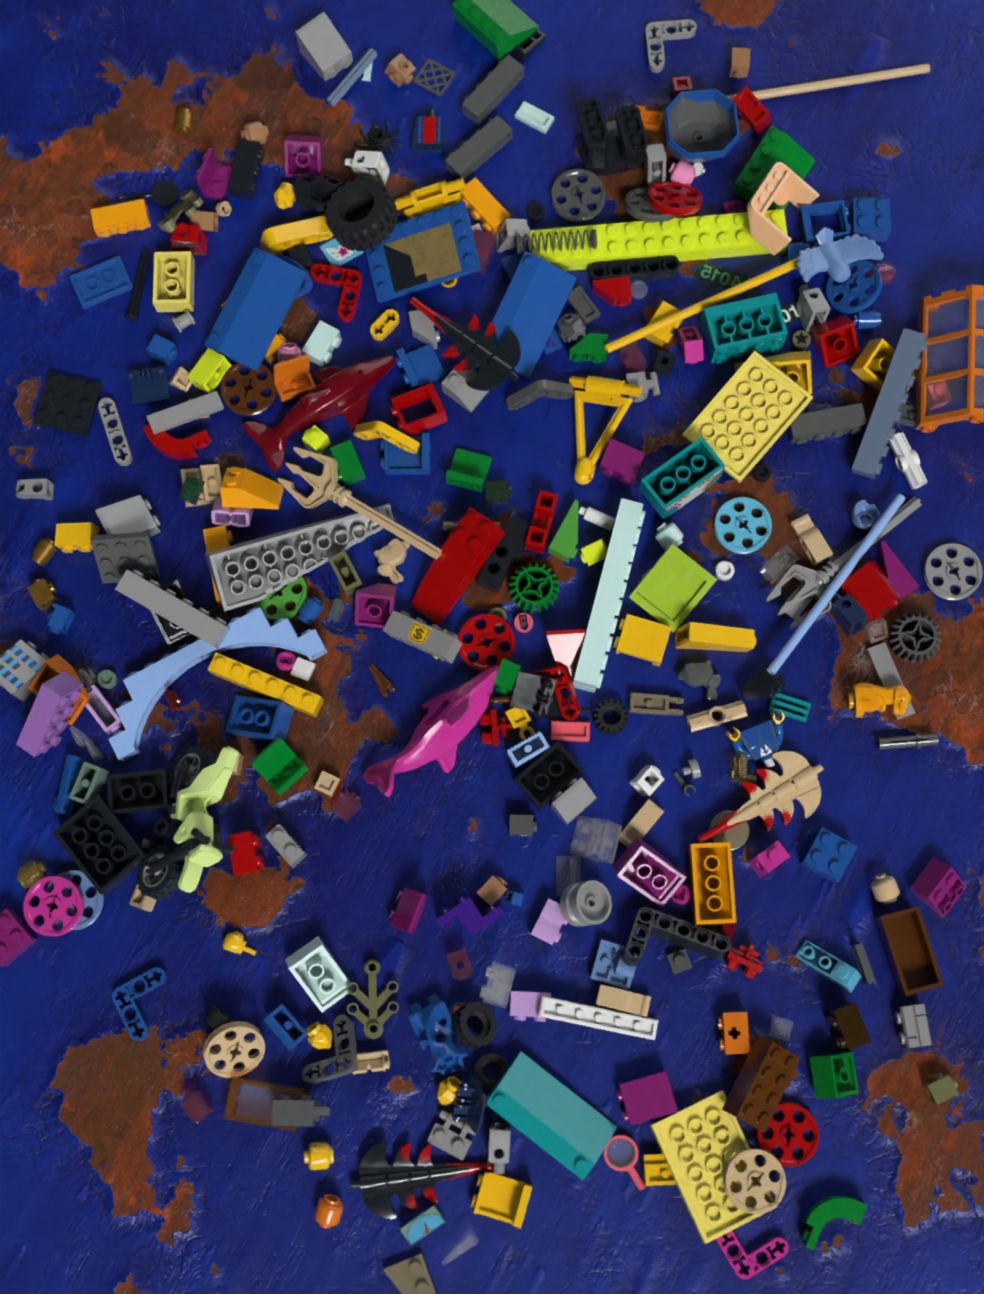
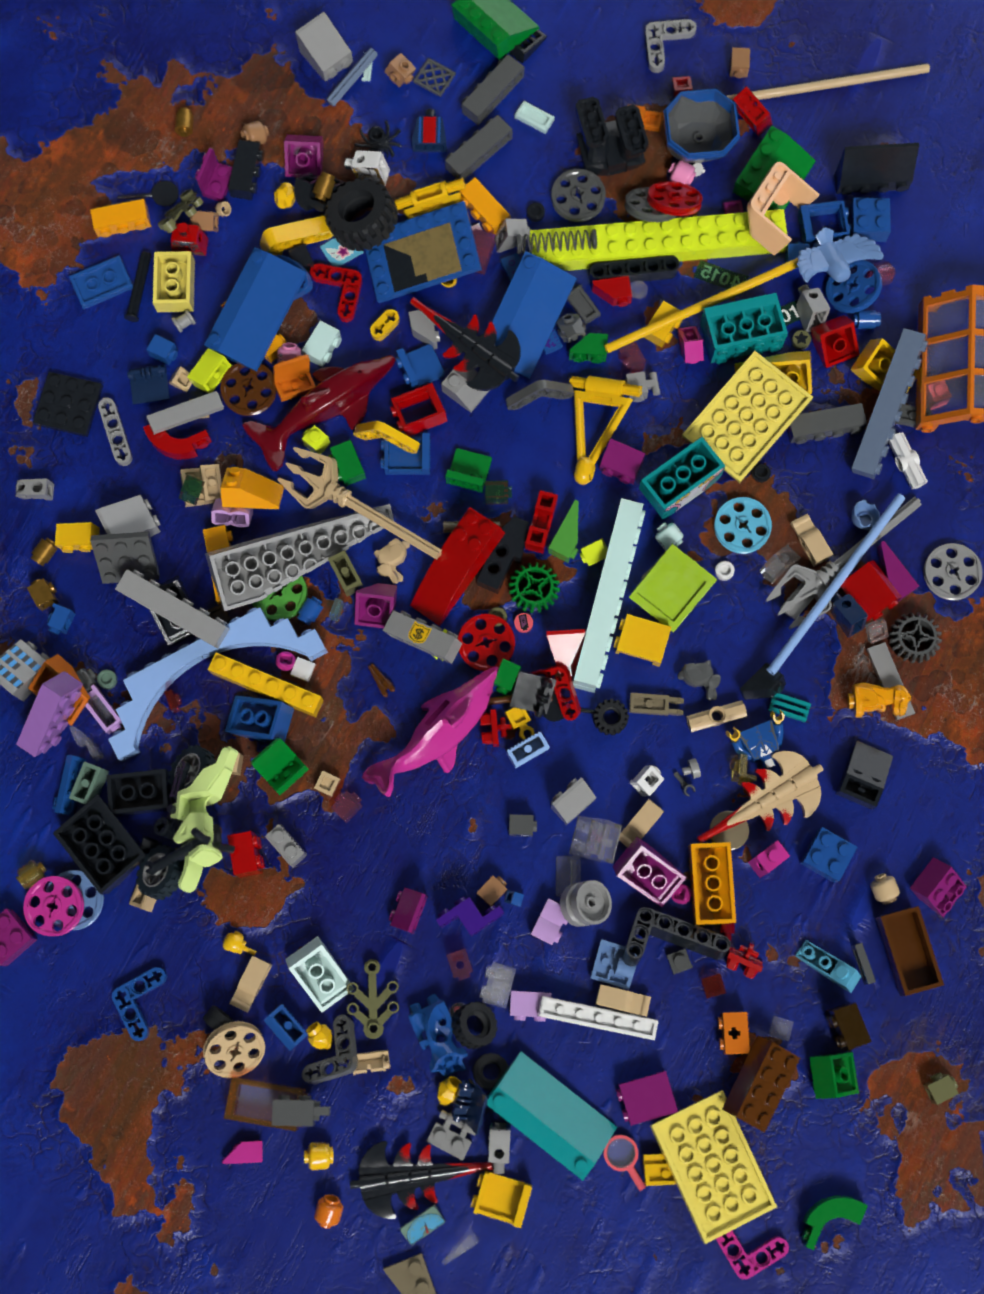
(196, 1106): clear pink brick -> none
(245, 1153): none -> dark pink slope
(250, 983): none -> tan piece
(324, 186): none -> pearl gold brick
(548, 776): black brick -> none
(570, 731): coral tile -> none
(598, 518): white cylinder -> none
(655, 164): light grey brick -> none
(664, 364): black piece -> none
(713, 986): none -> clear red plate
(714, 637): yellow slope -> none
(764, 1183): tan wedge -> none
(794, 1141): red wedge -> none
(865, 775): none -> black slope
(876, 168): none -> black slope
(913, 1026): light grey brick -> none
(930, 739): dark grey pin -> none

